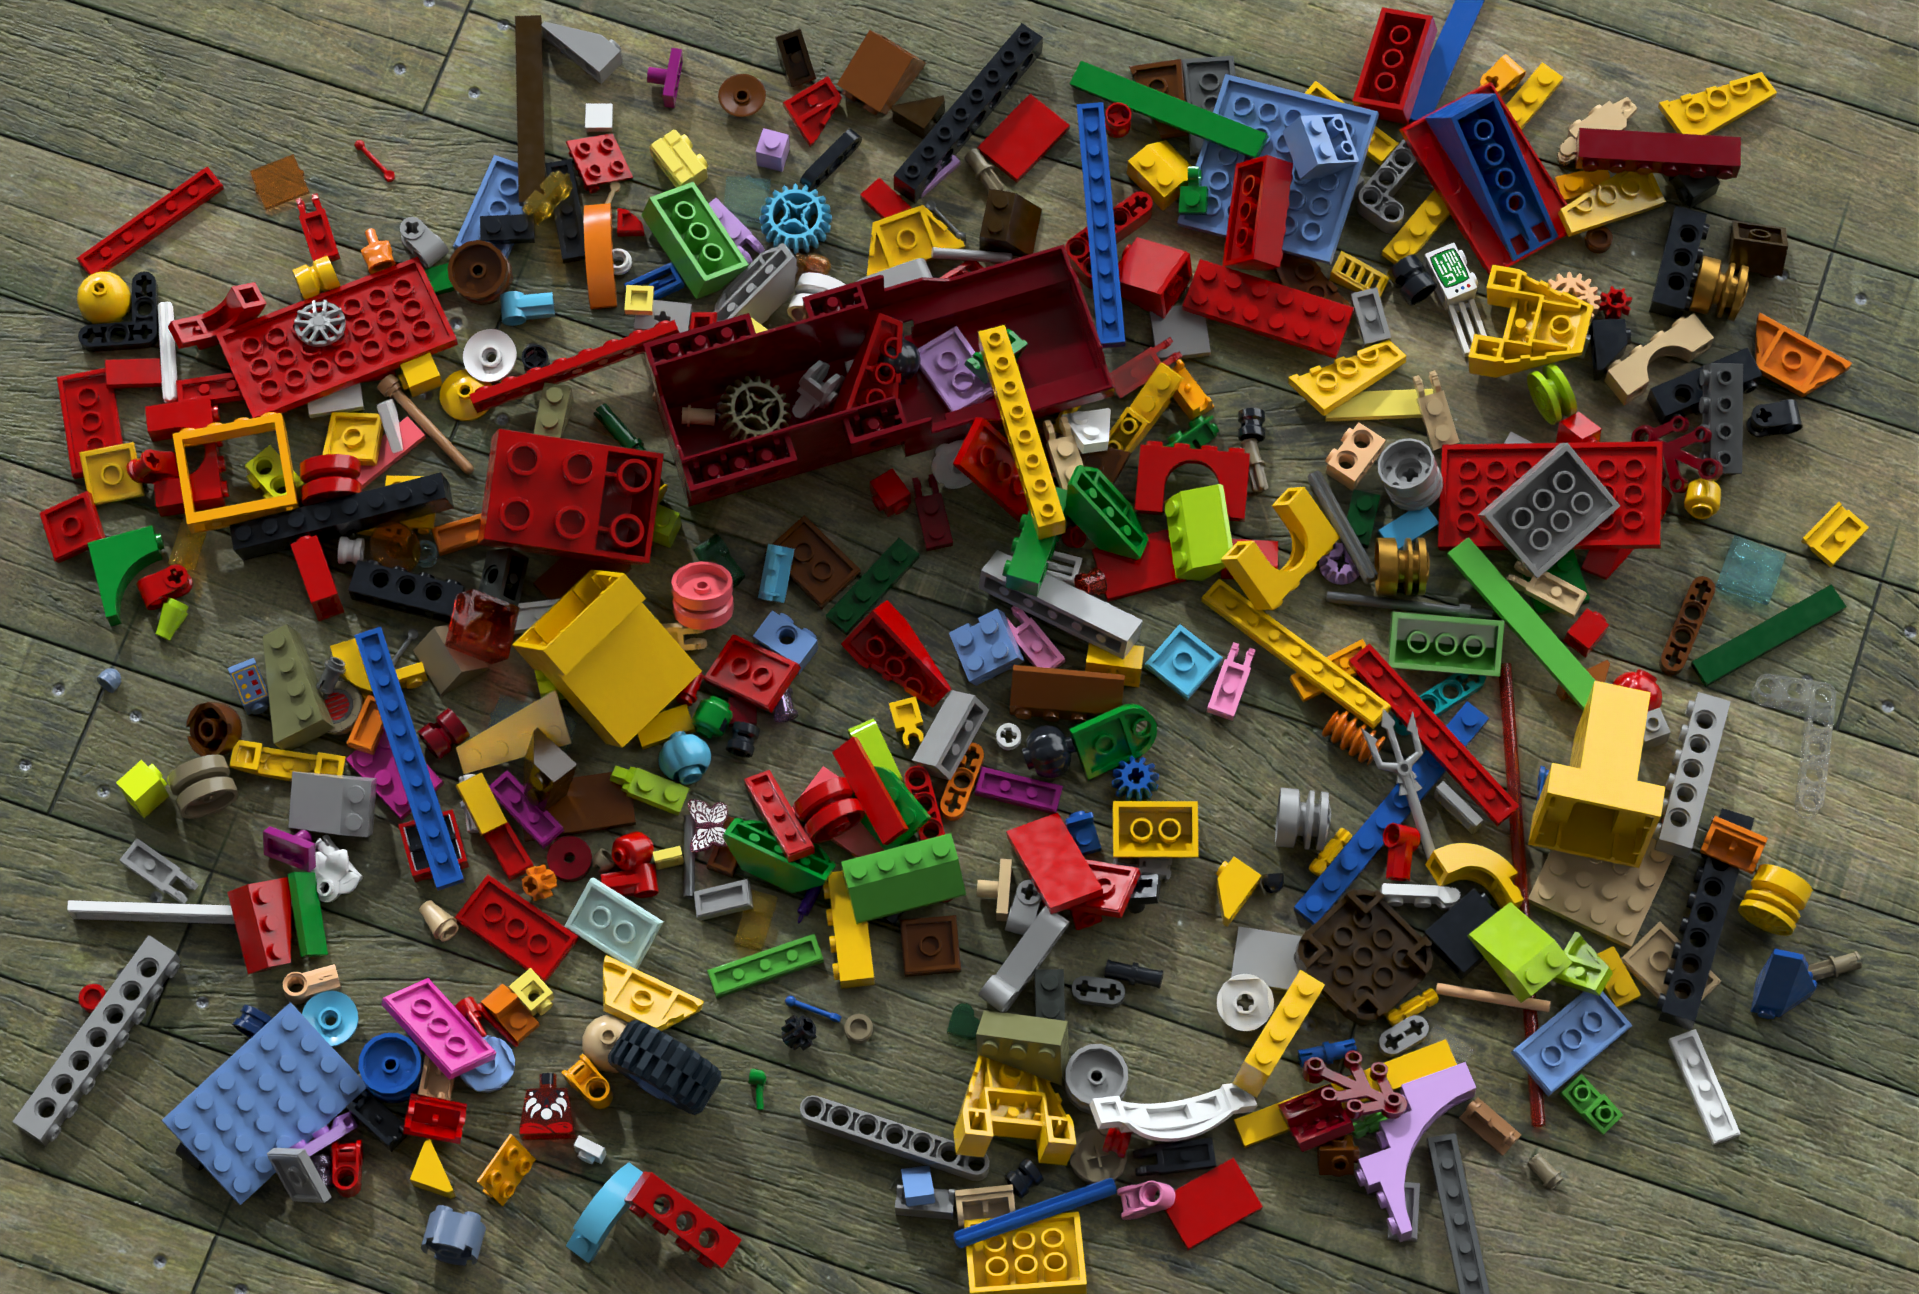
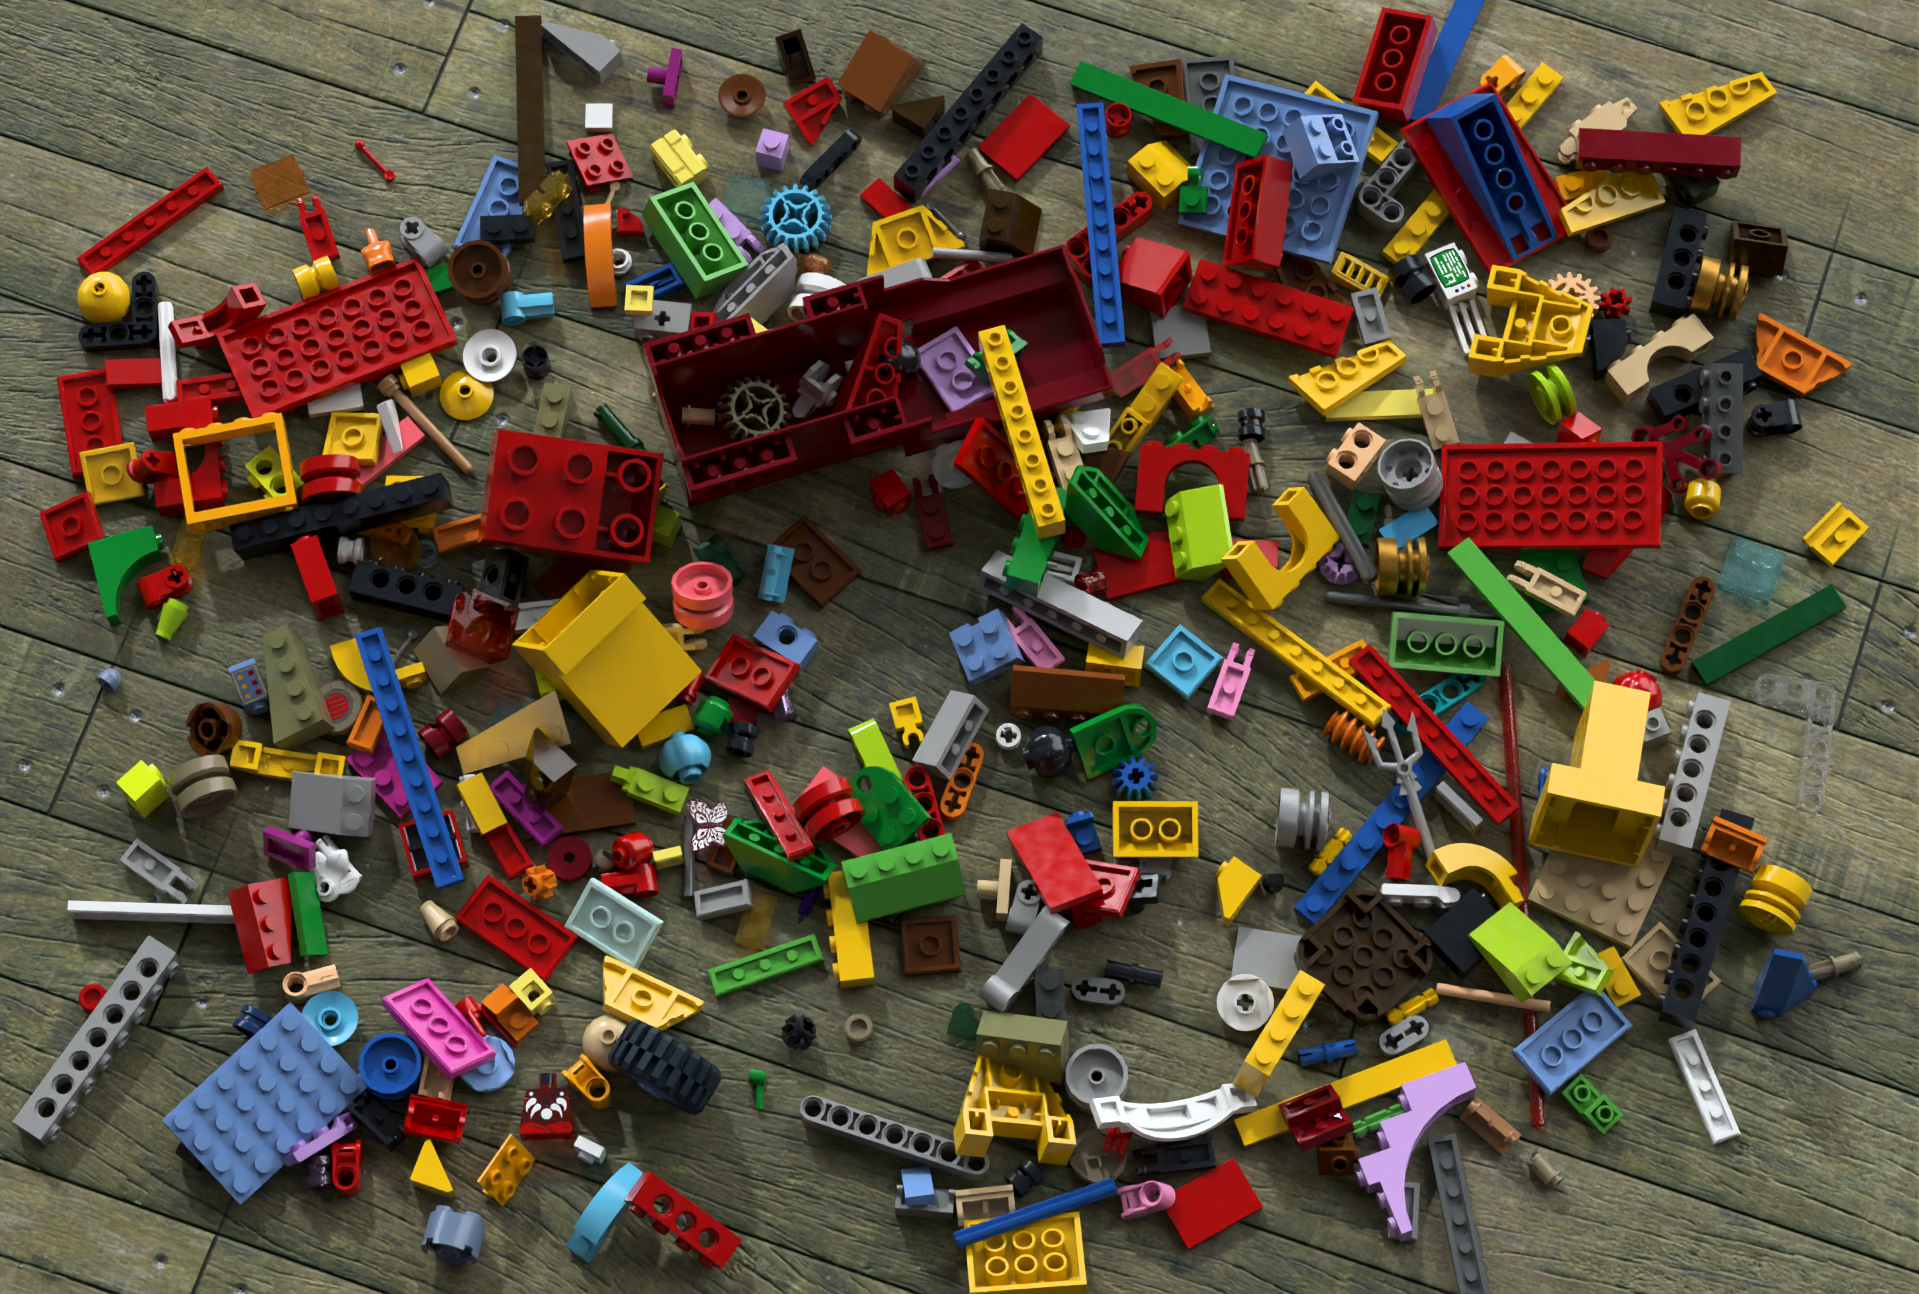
(298, 1175): light grey tile -> none
(320, 323): light grey wheel -> none
(331, 674): dark grey pin -> none
(569, 368): red plate -> none
(791, 1001): blue hinge -> none
(870, 791): red tile -> none
(872, 586): dark green plate -> none
(894, 650): red wedge -> none
(1018, 790): magenta tile -> none
(1386, 1101): dark red plant -> none
(1549, 509): light grey slope -> none

